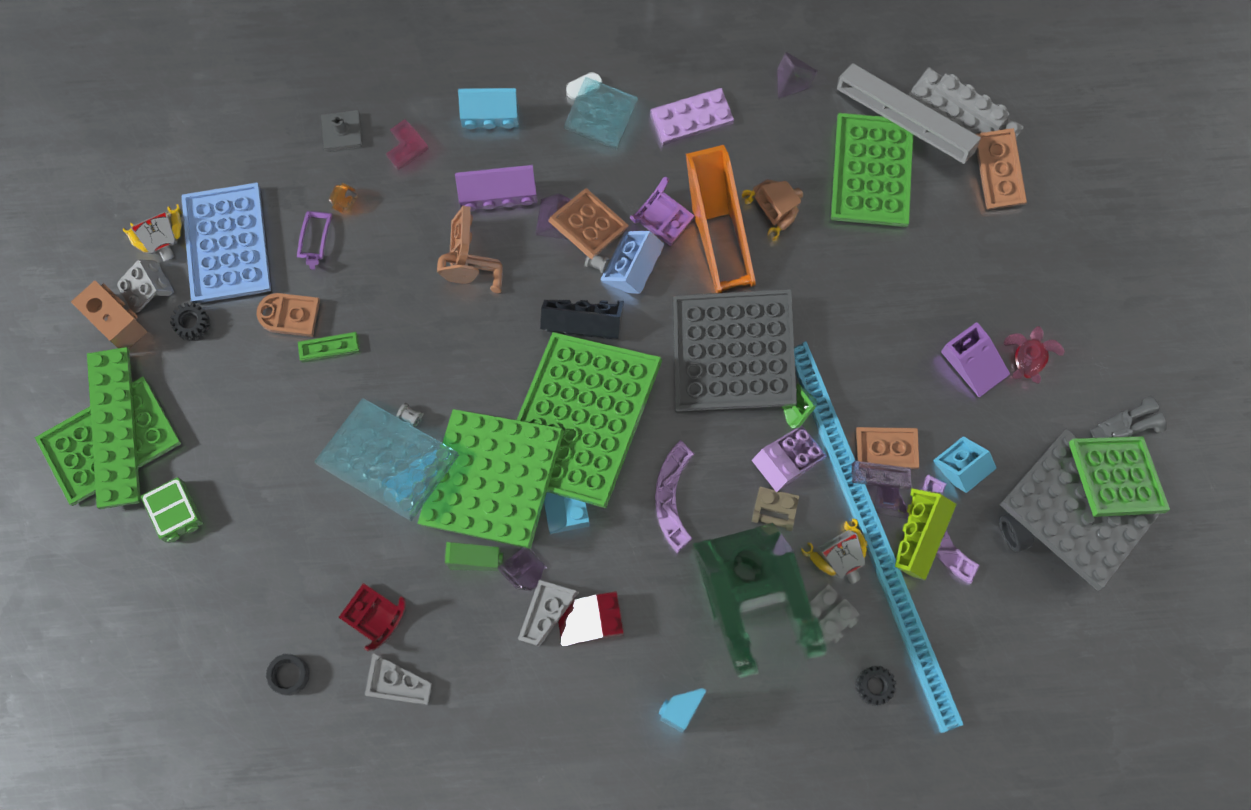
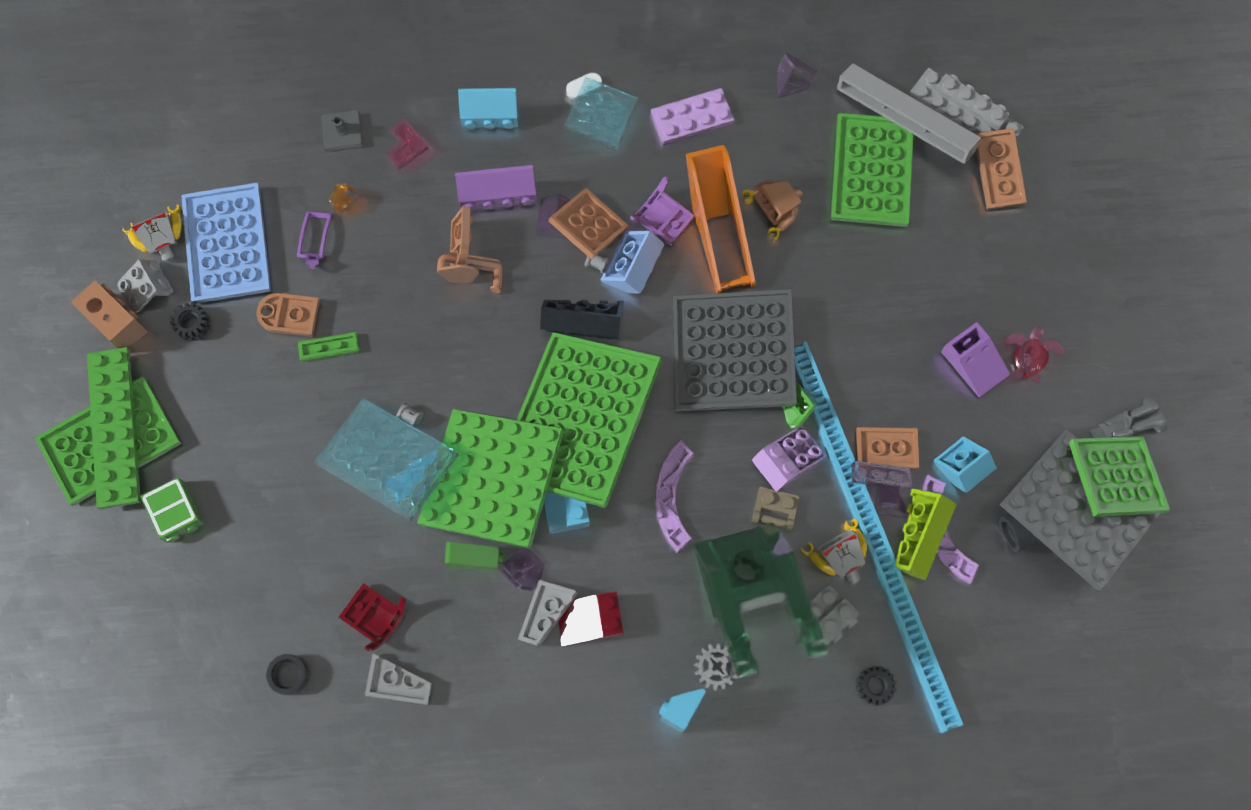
(723, 675): none -> light grey gear

